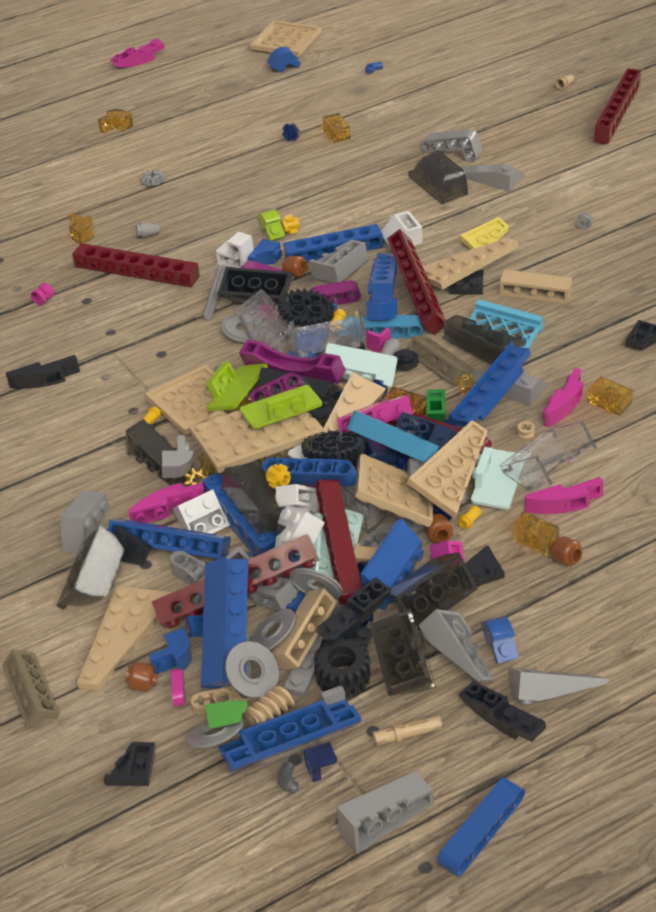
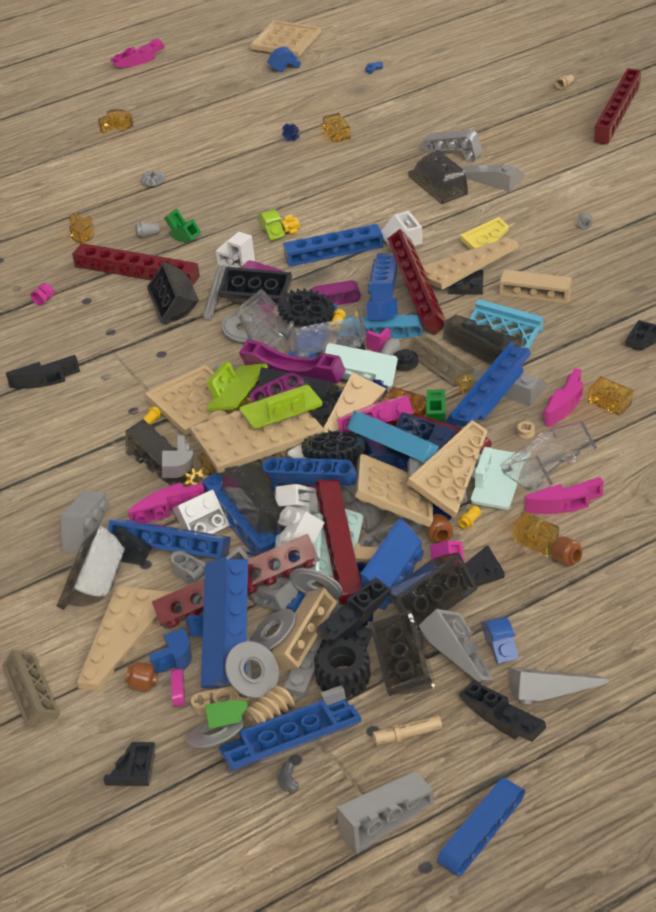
(172, 293): none -> black windscreen
(180, 229): none -> green brick
(266, 252): blue arch -> none
(278, 475): yellow gear -> none
(295, 265): dark orange head -> none
(318, 758): clear blue panel -> none
(340, 263): light grey wedge -> none

